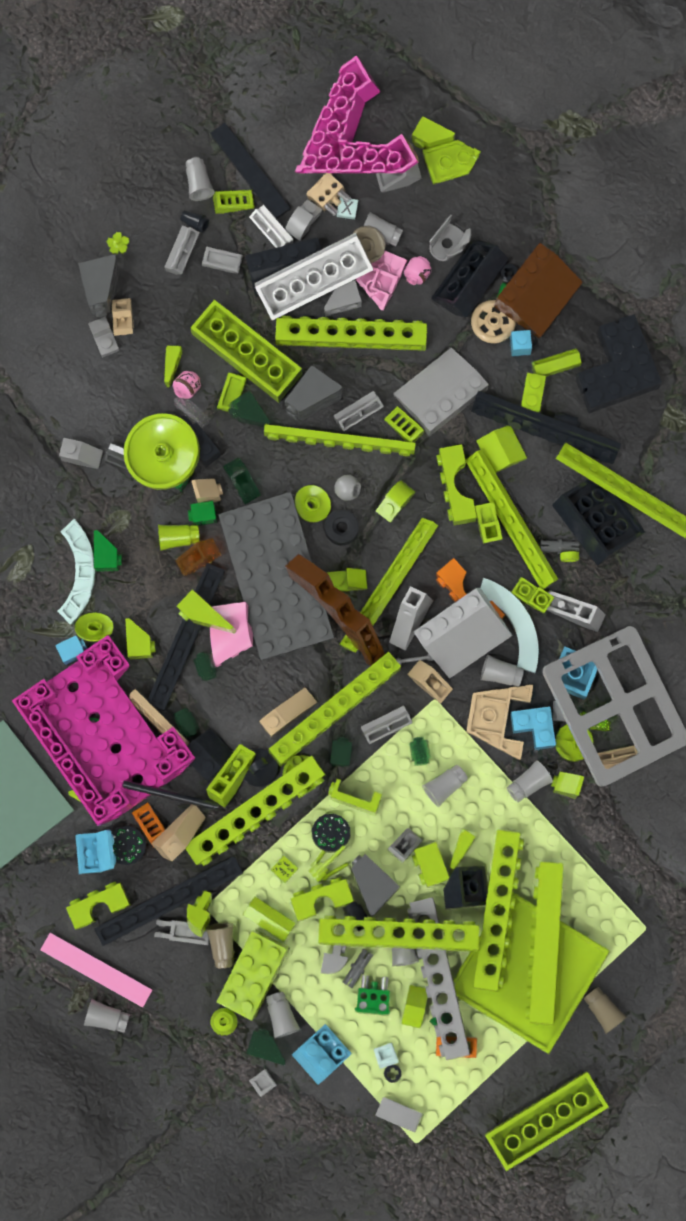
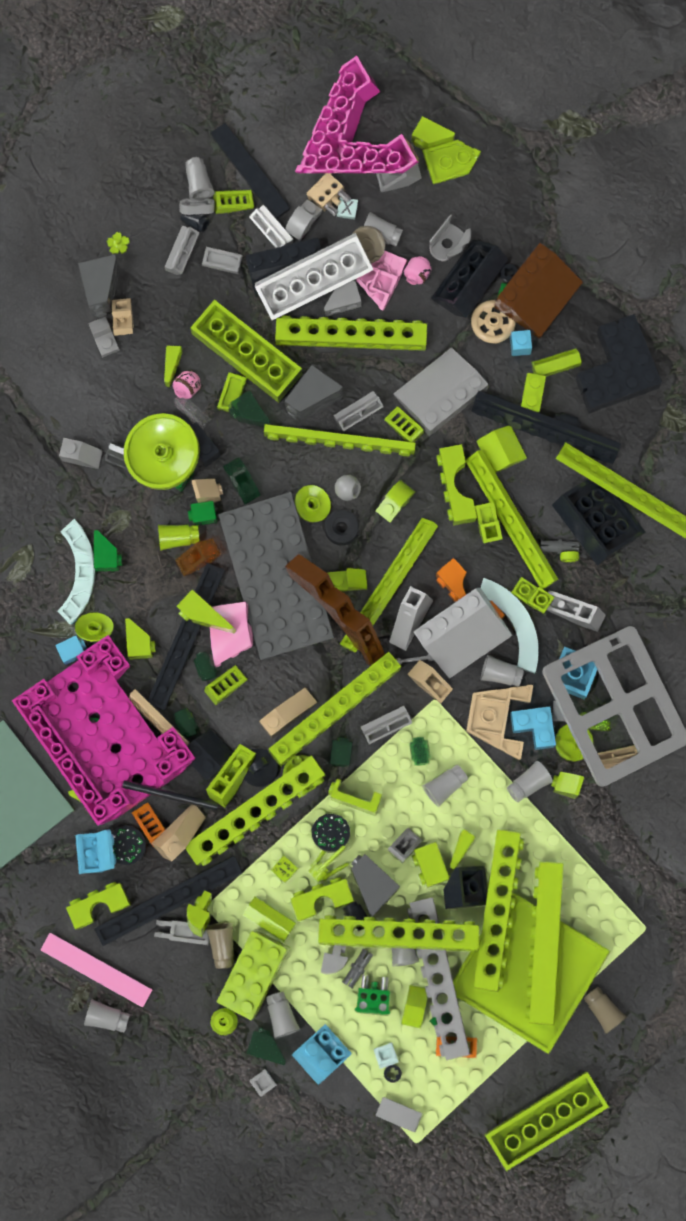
(197, 206): none -> light grey beam
(223, 694): none -> lime slope

